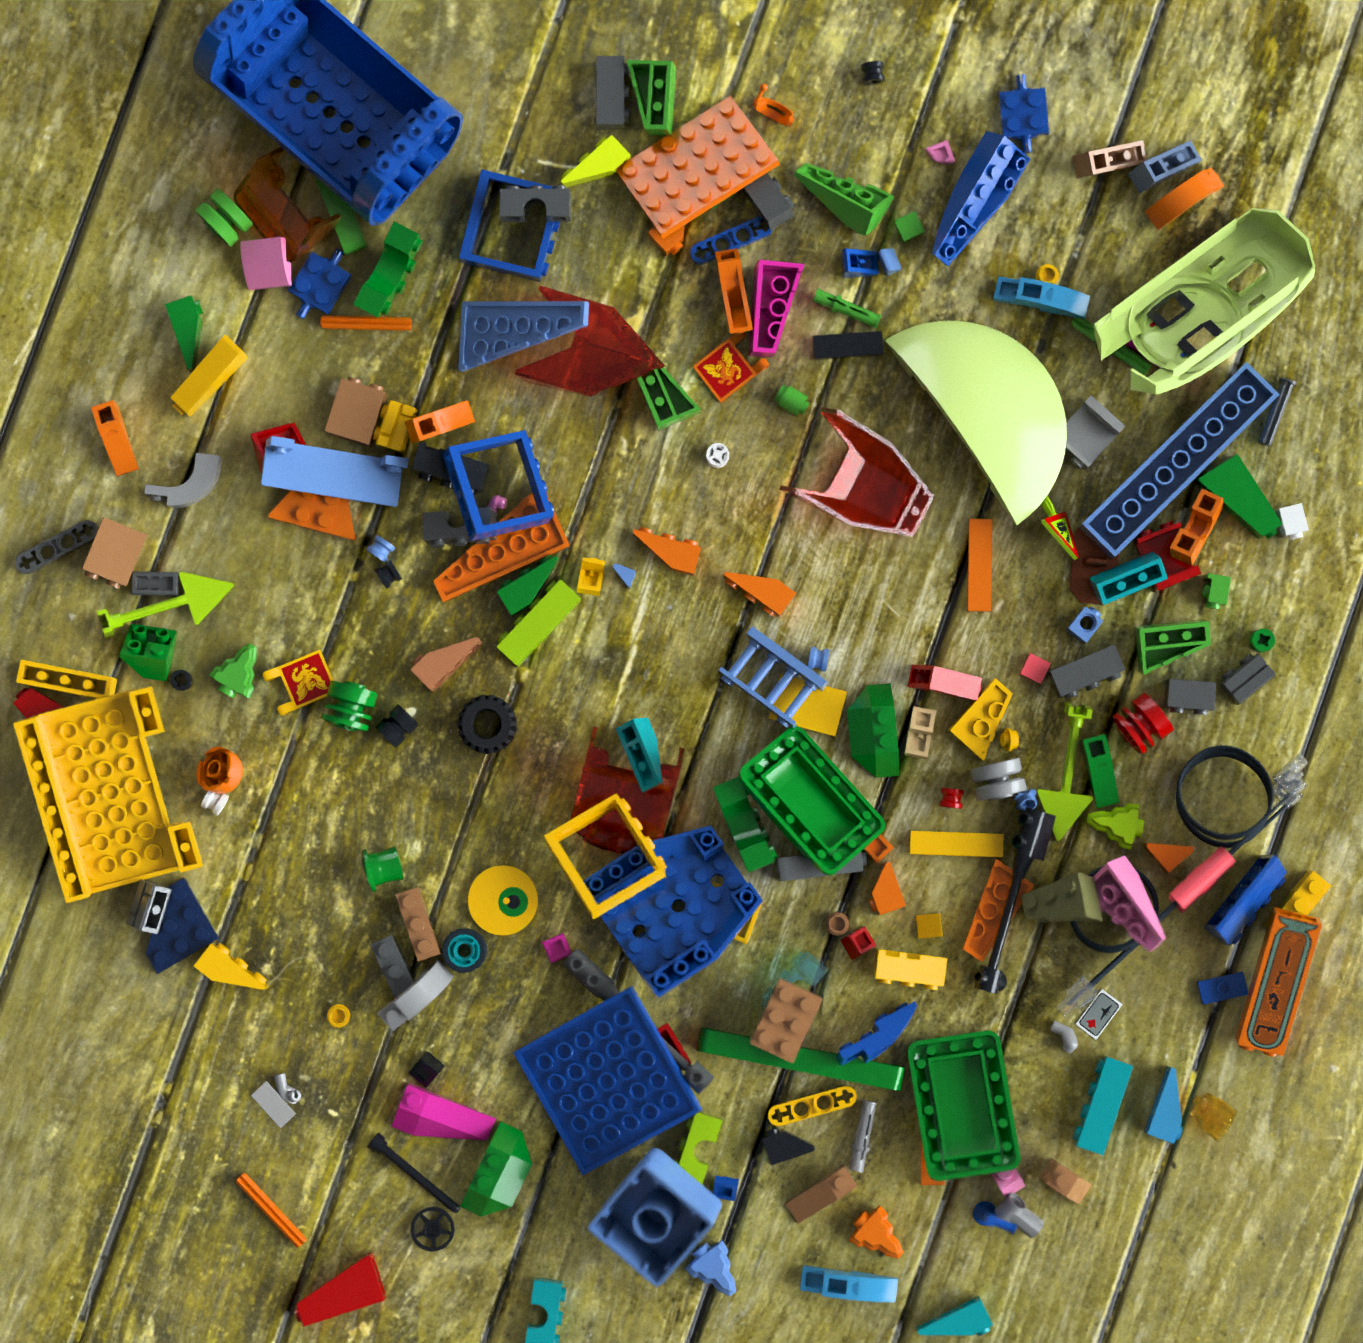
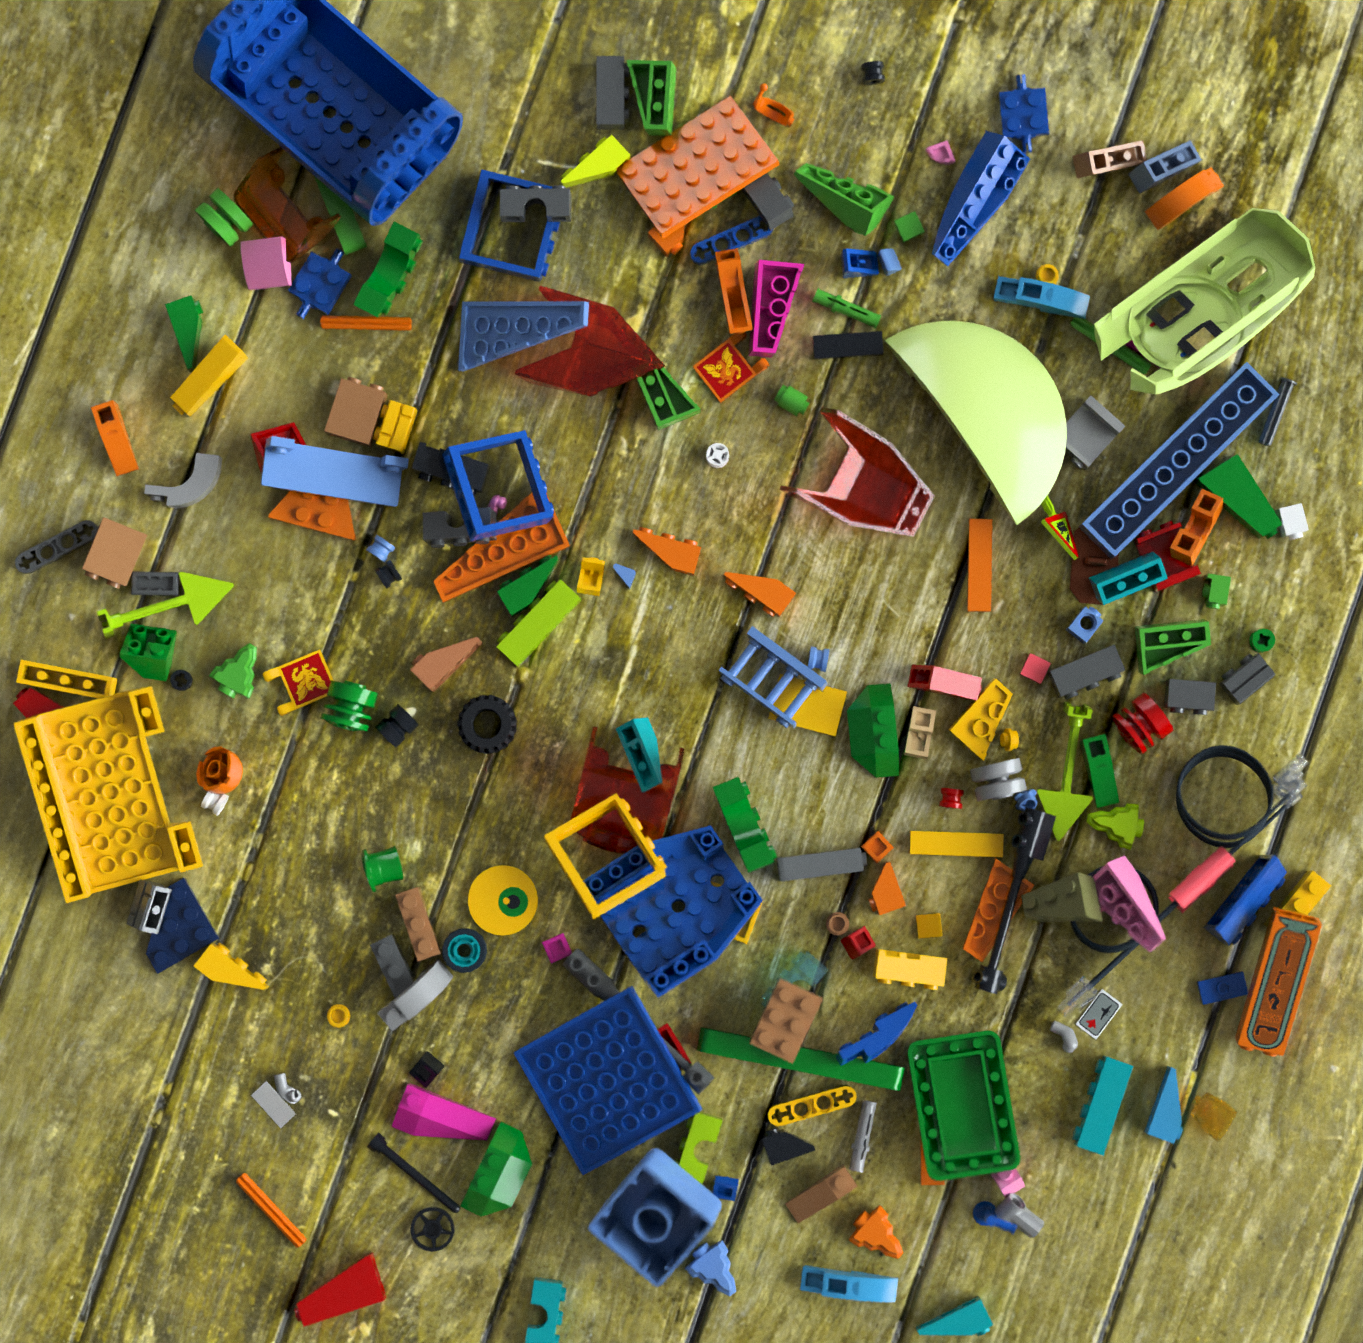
(439, 421): orange slope -> none
(811, 801): green wedge -> none
(1065, 1181): medium nougat slope -> none
(1168, 855): orange slope -> none

